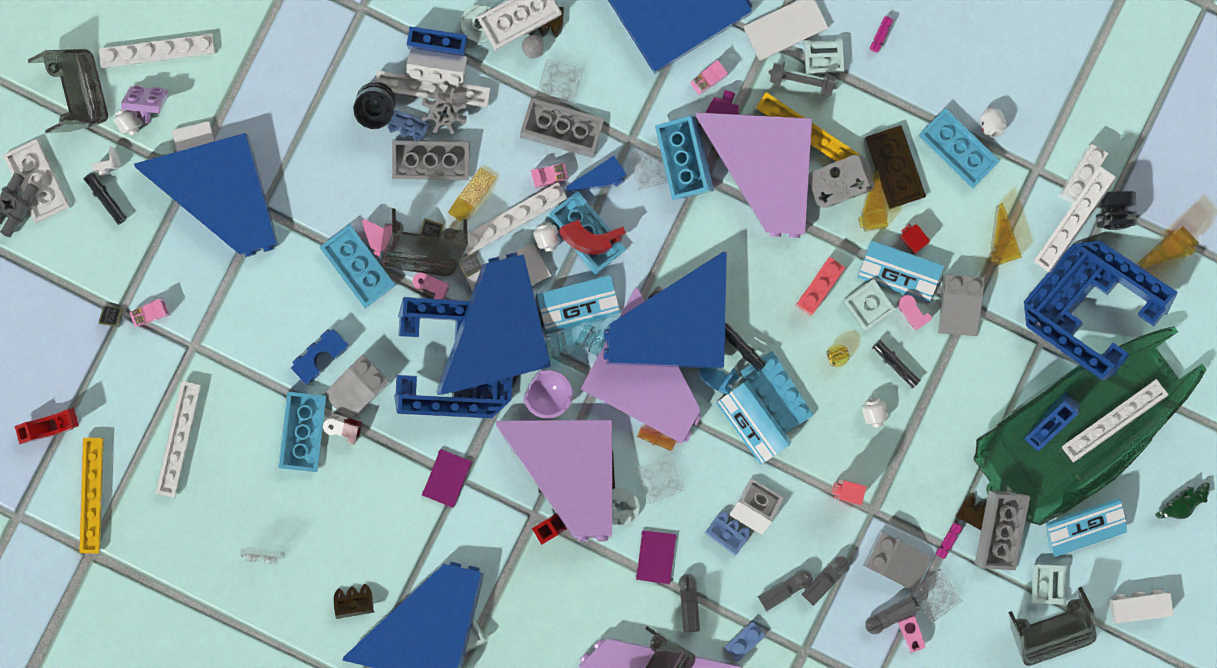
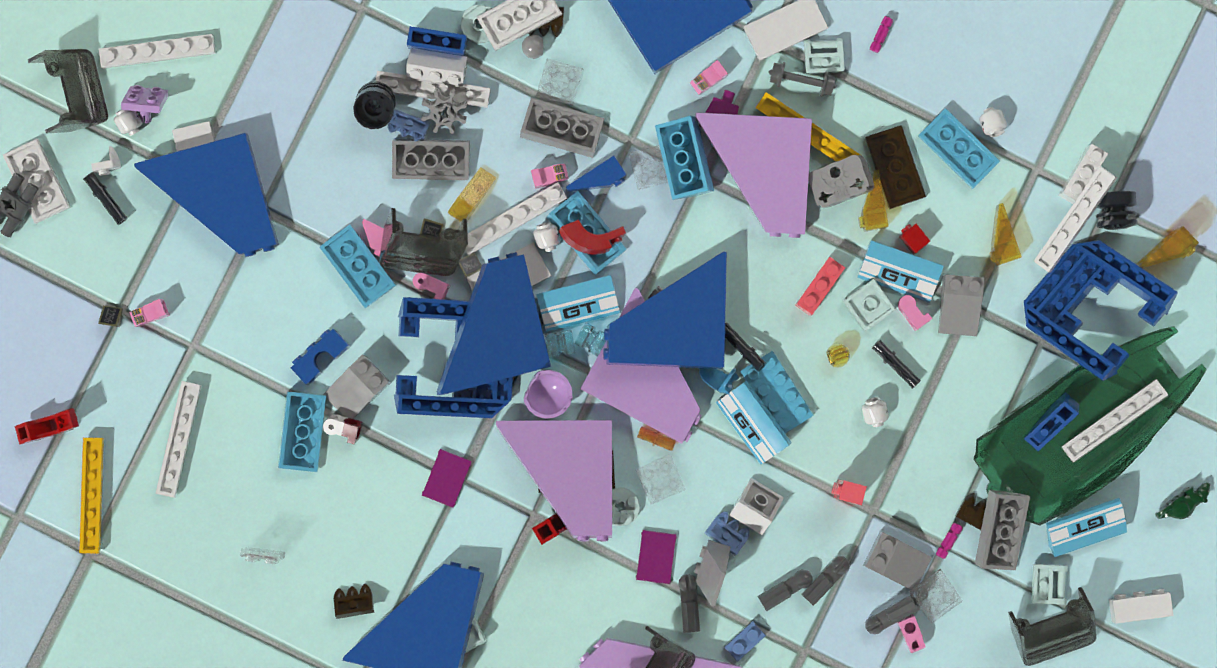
(712, 569): none -> light grey slope

